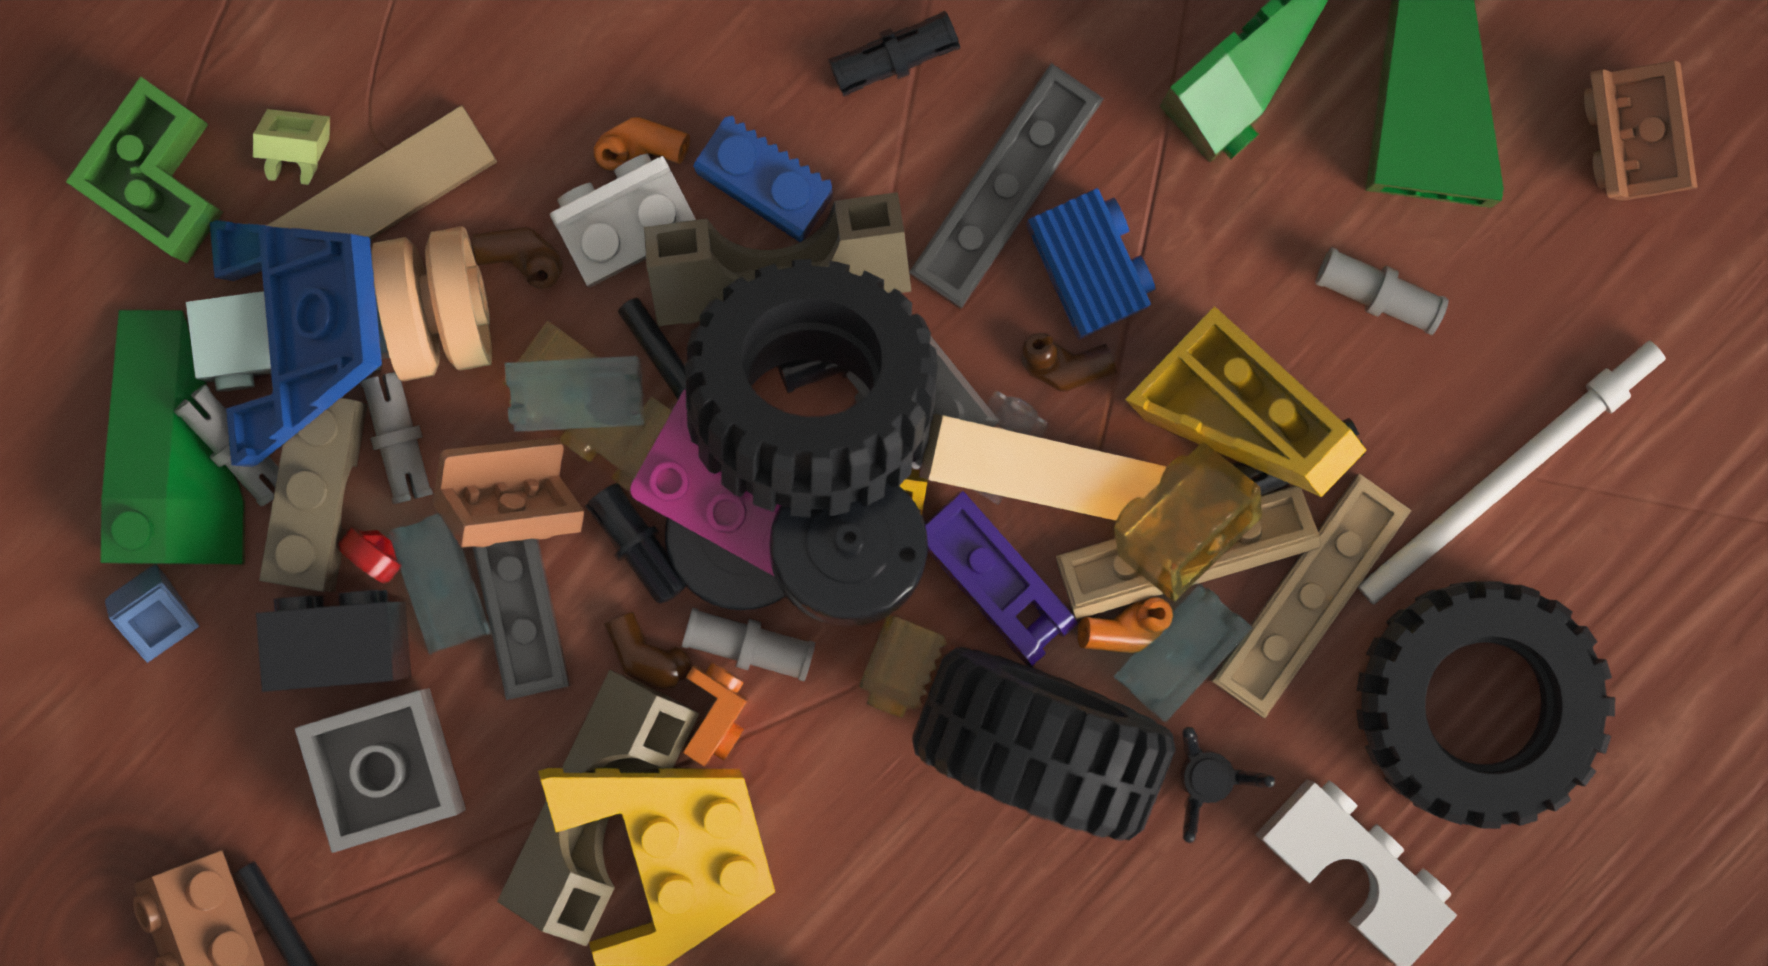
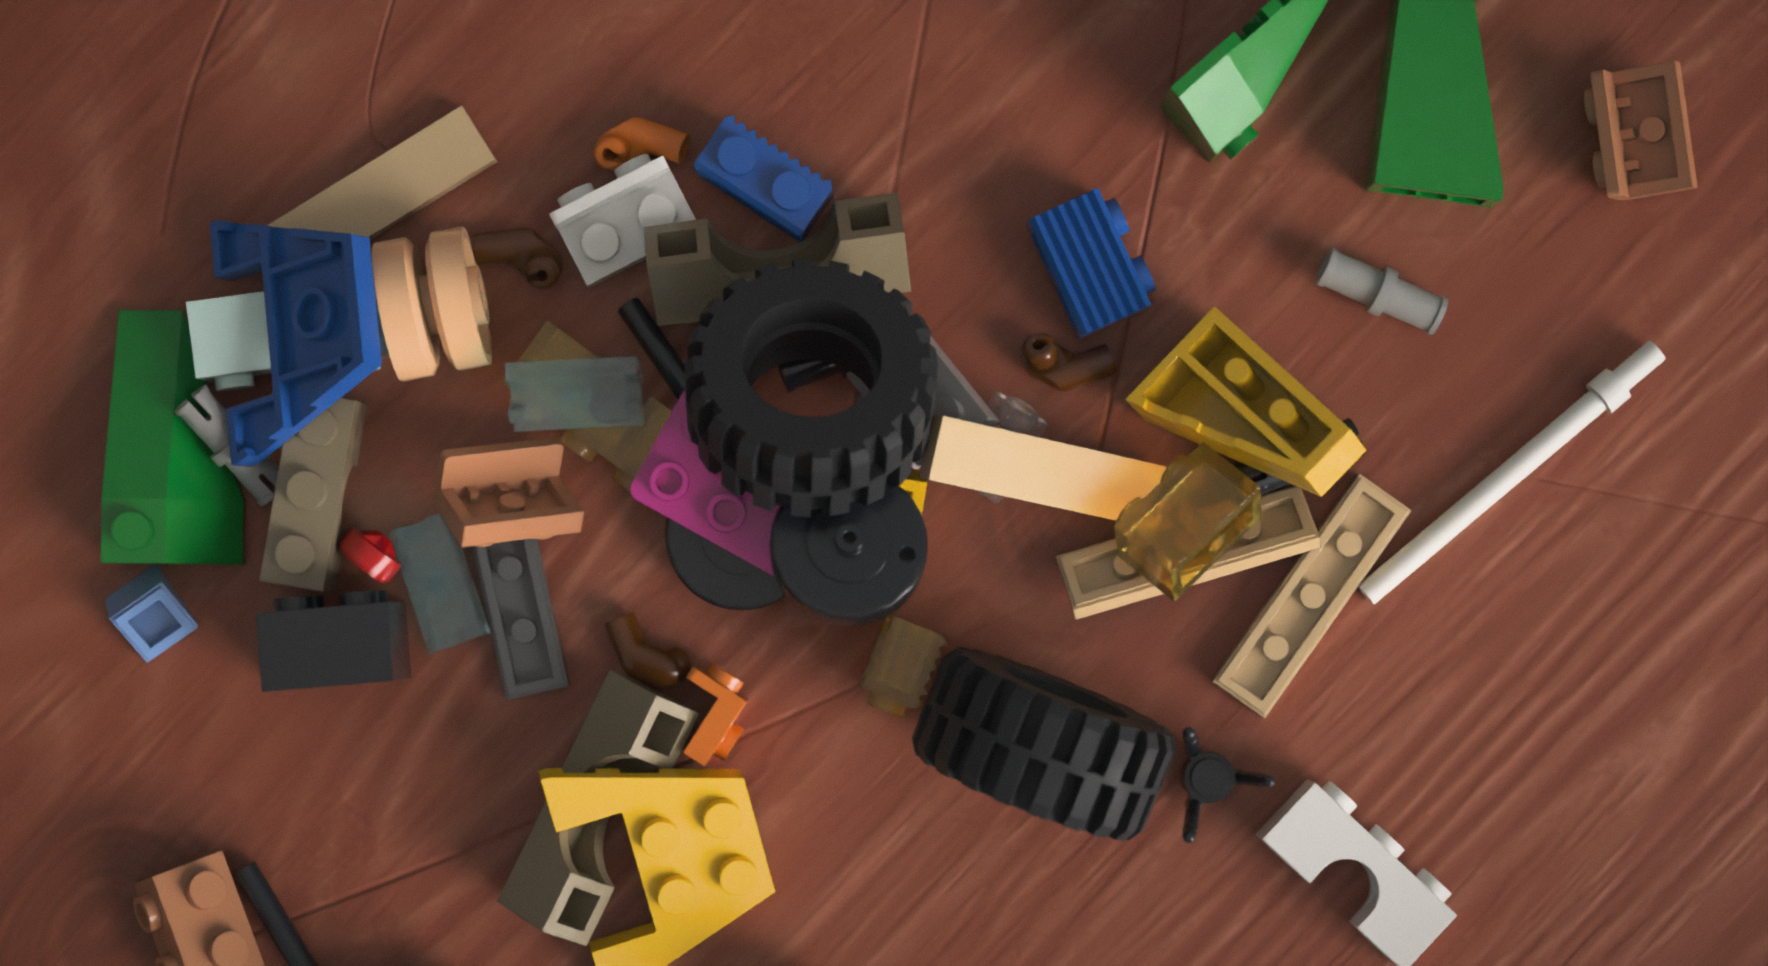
(133, 169): bright green brick -> none
(291, 139): yellowish green tile -> none
(380, 770): light grey brick -> none
(396, 437): light grey pin -> none
(635, 542): black axle -> none
(748, 644): light grey pin -> none
(894, 53): black pin -> none
(995, 577): dark purple plate -> none
(1006, 186): dark grey tile -> none
(1128, 631): orange arm -> none
(1184, 654): clear light blue hinge -> none
(1569, 719): black tyre -> none

